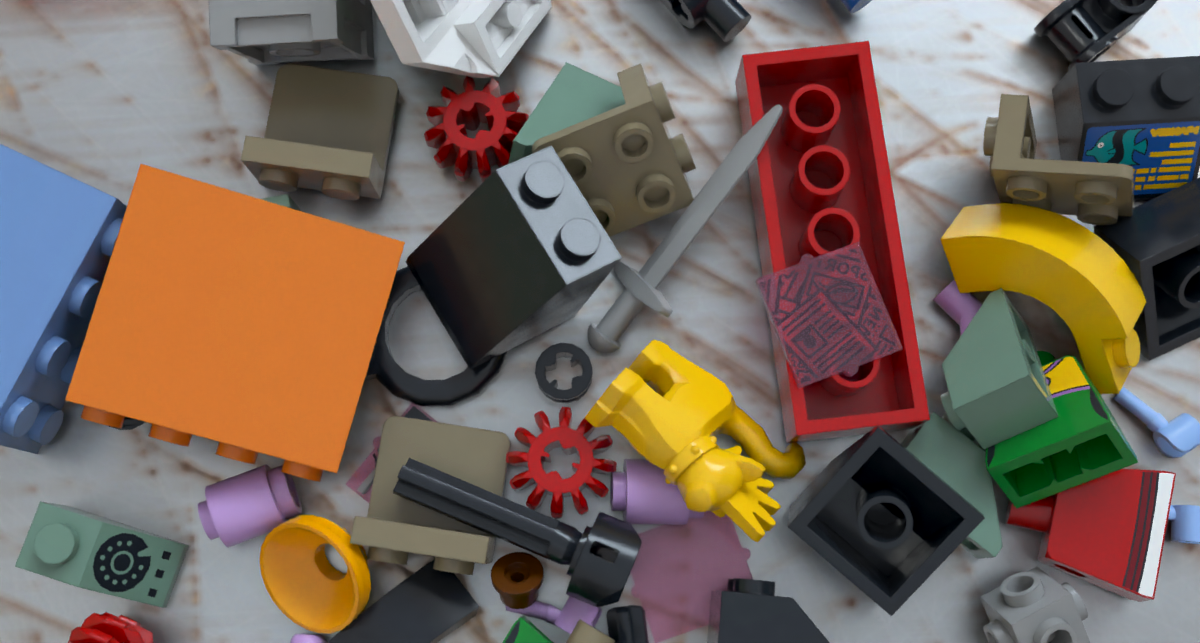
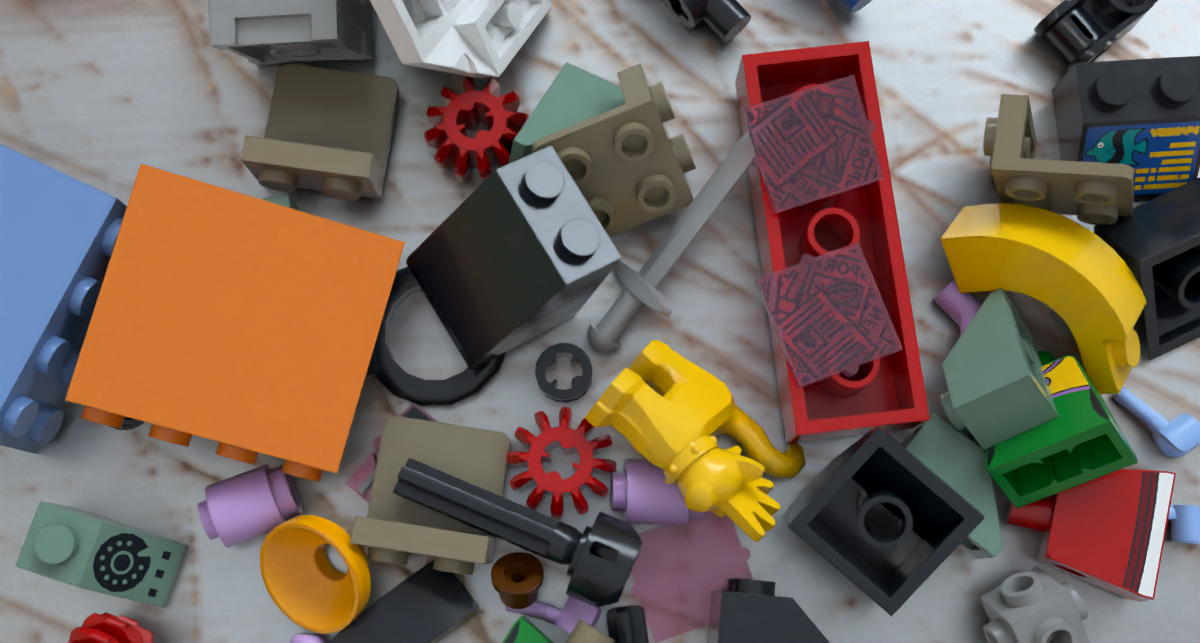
(813, 144): none -> clear pink piece

